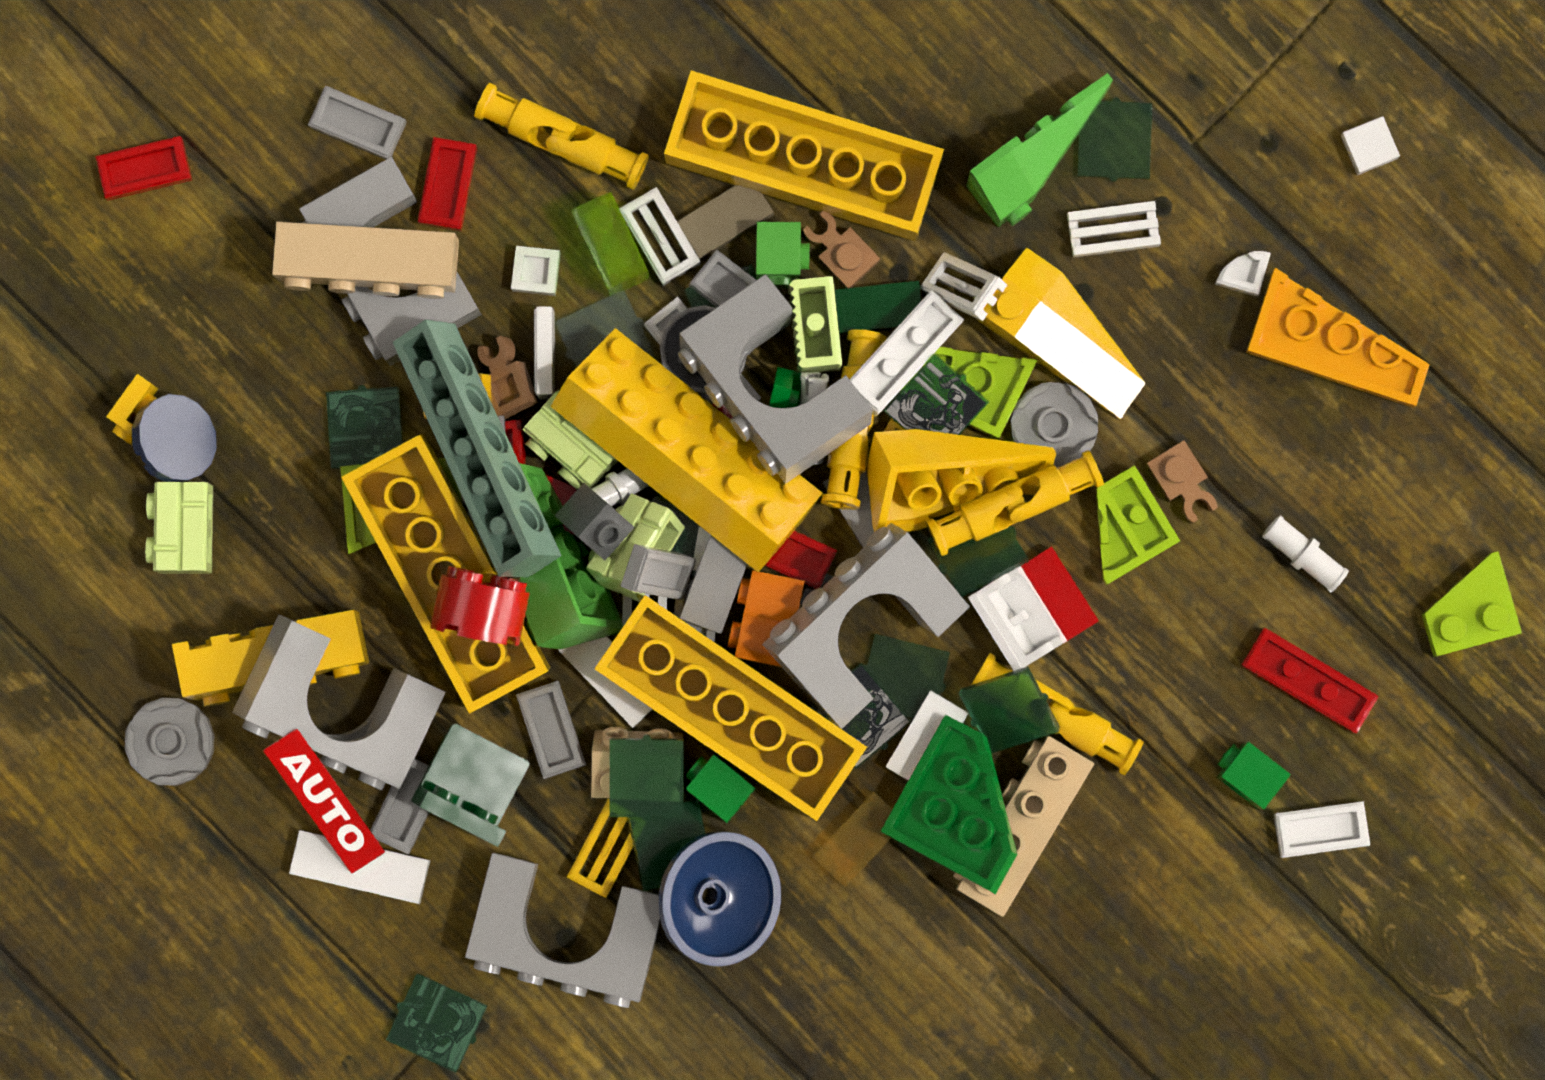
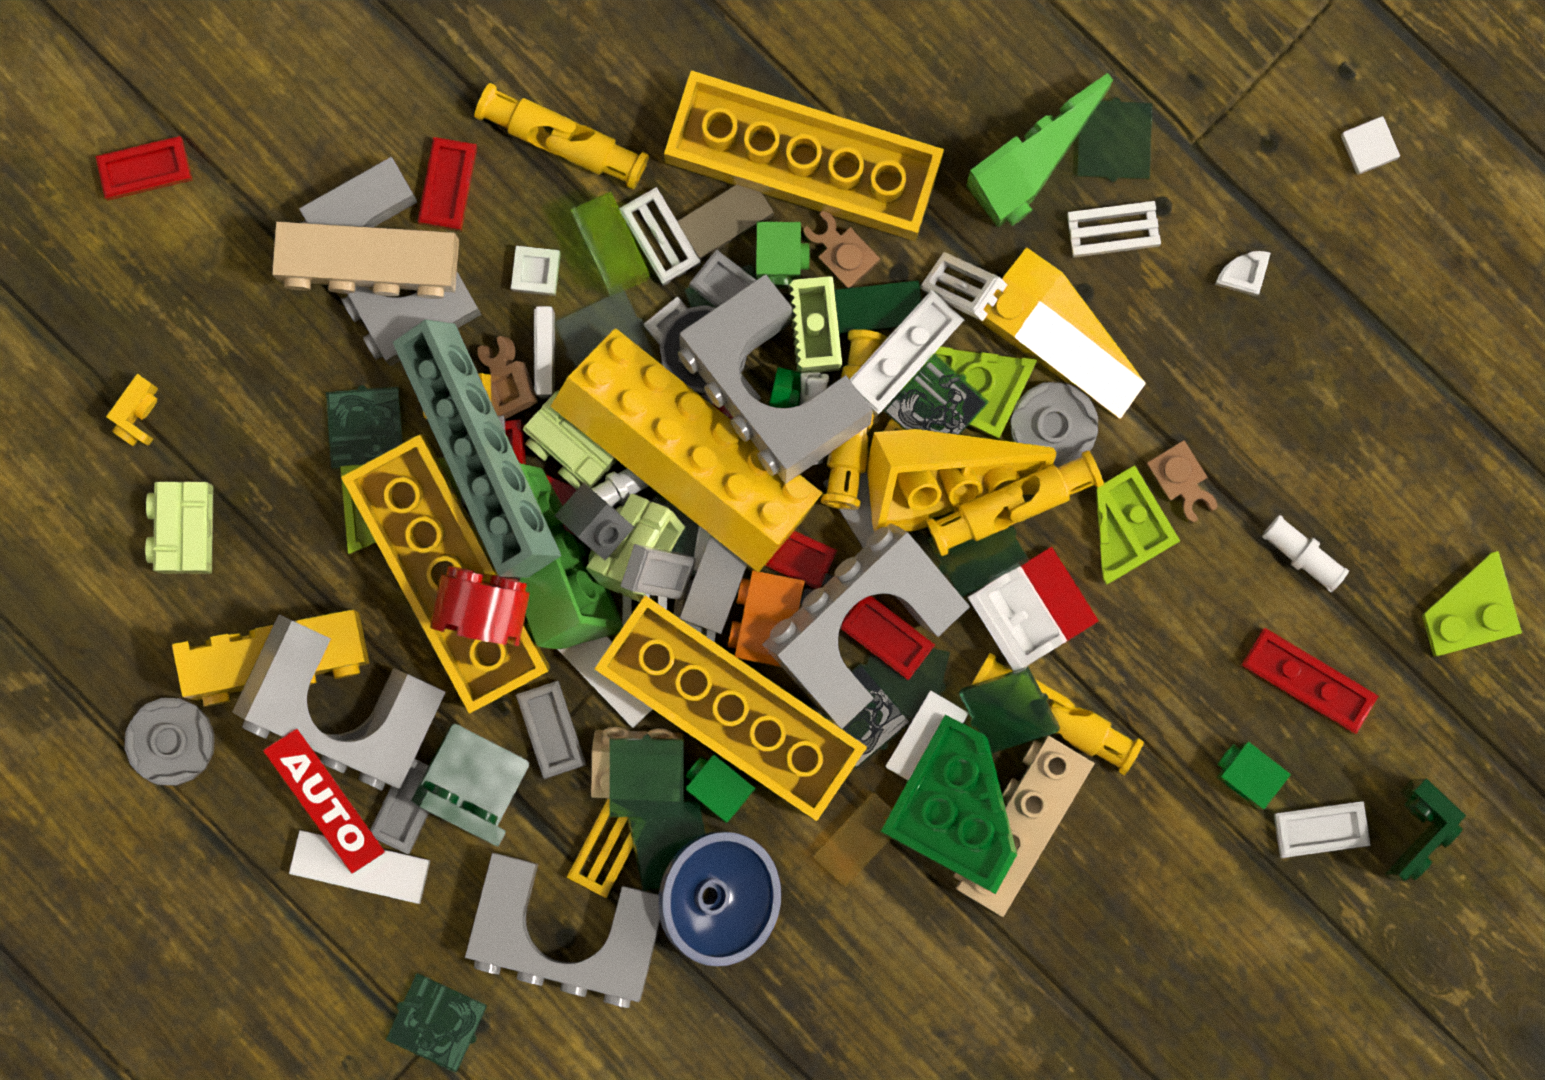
(174, 438): tile -> none
(357, 123): light grey tile -> none
(887, 636): none -> red tile
(1318, 339): light orange wing -> none
(1427, 804): none -> dark green bracket

